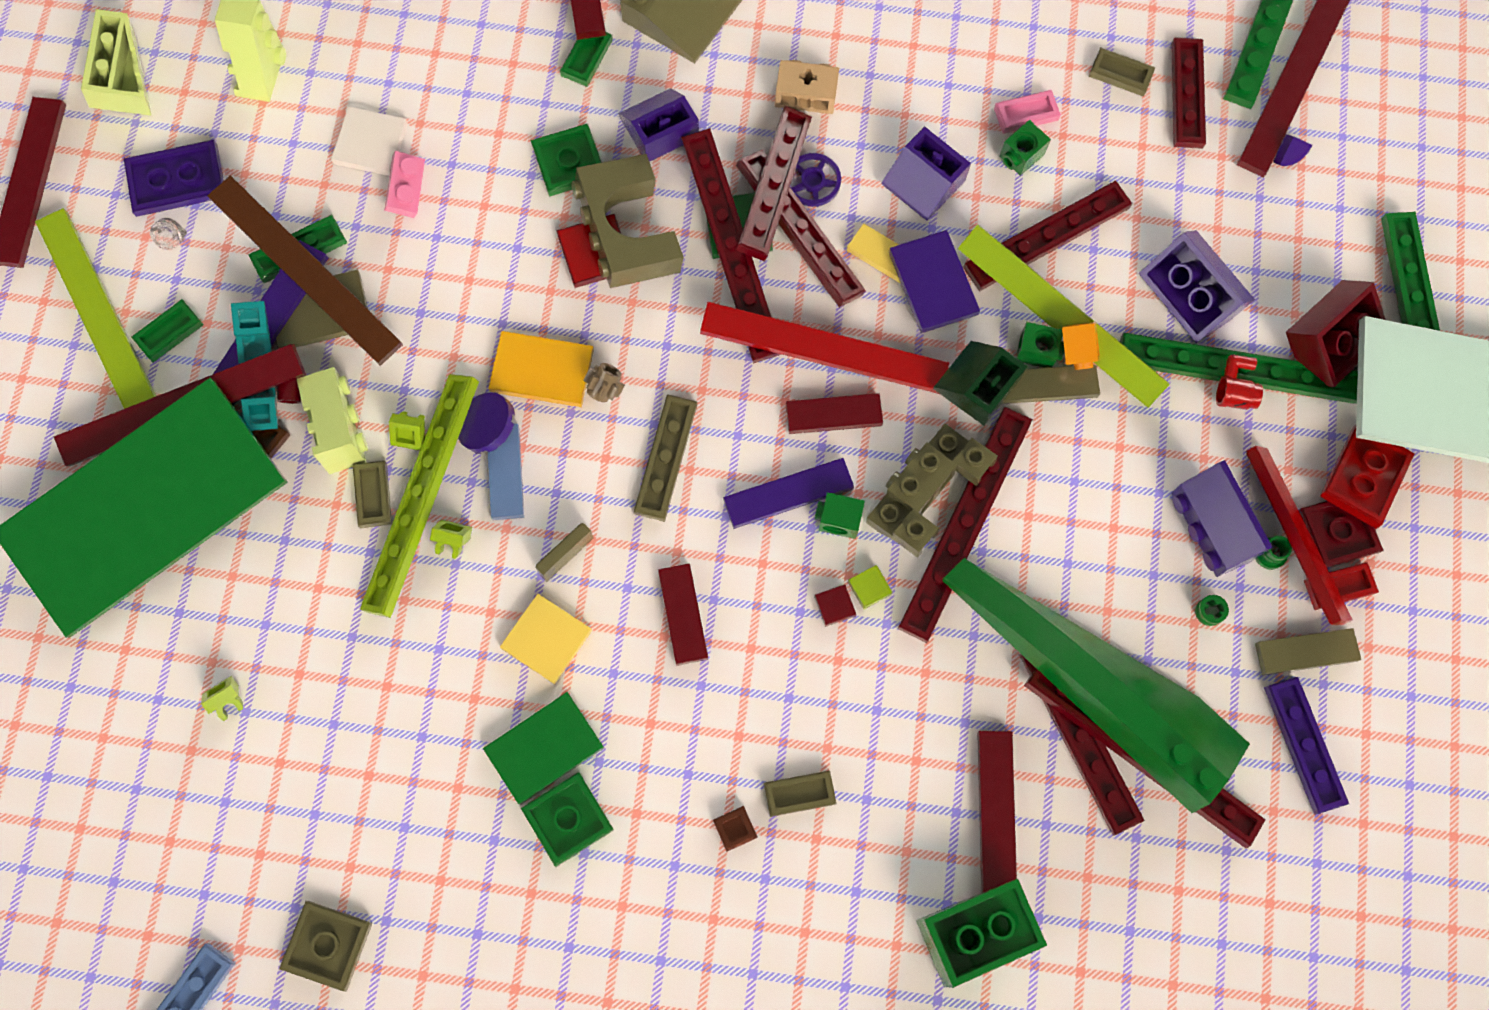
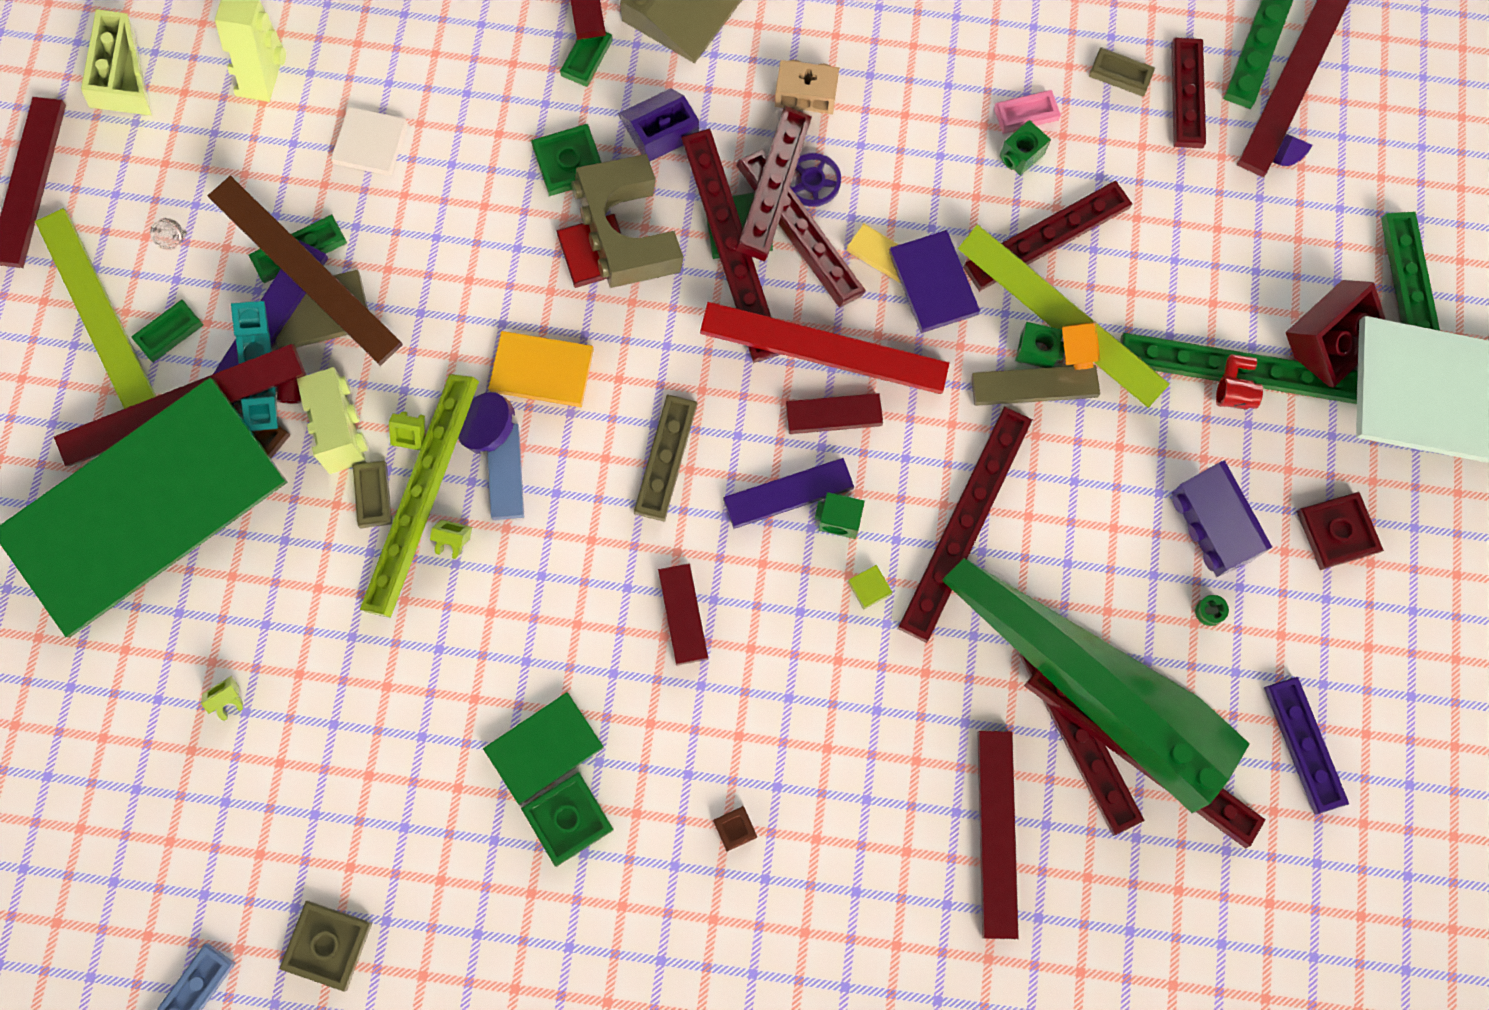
(173, 177): dark purple tile -> none
(404, 184): bright pink plate -> none
(546, 638): light yellow tile -> none
(564, 552): olive tile -> none
(604, 382): dark tan gear -> none
(800, 793): olive tile -> none
(835, 605): dark red tile -> none
(922, 481): olive bracket -> none
(926, 173): slope -> none
(980, 379): dark green slope -> none
(981, 933): green slope -> none
(1196, 285): slope -> none
(1271, 561): green piece -> none
(1298, 536): red tile -> none
(1308, 651): olive tile -> none
(1351, 582): red tile -> none
(1367, 478): red tile -> none

